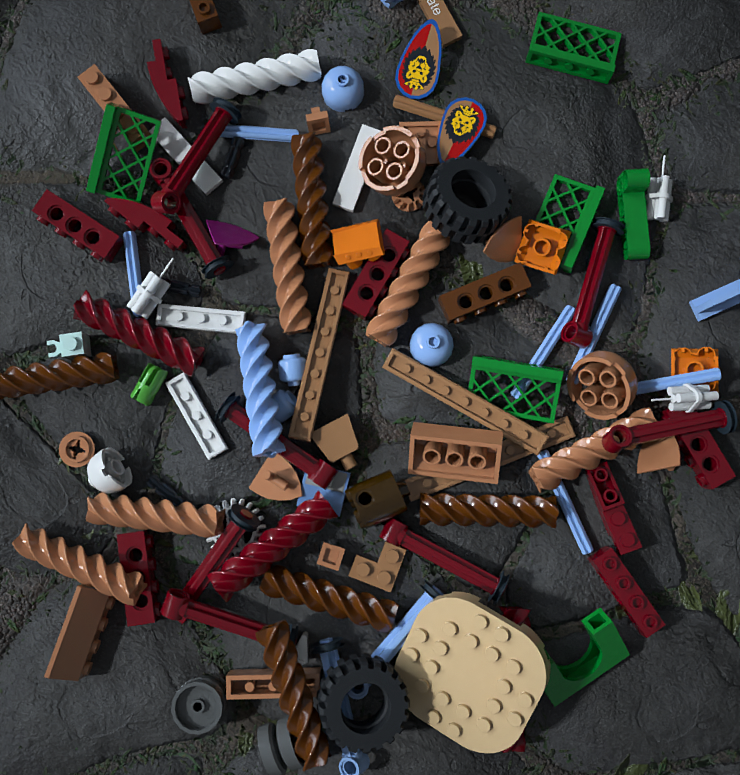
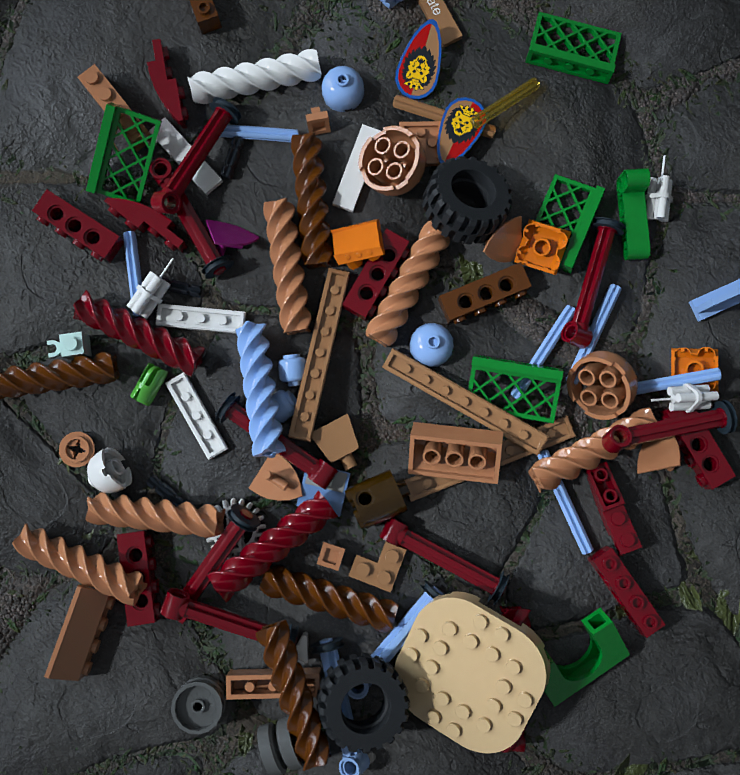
(406, 204): nougat gear -> none
(488, 510): reddish brown piece -> none
(504, 103): none -> clear yellow axle

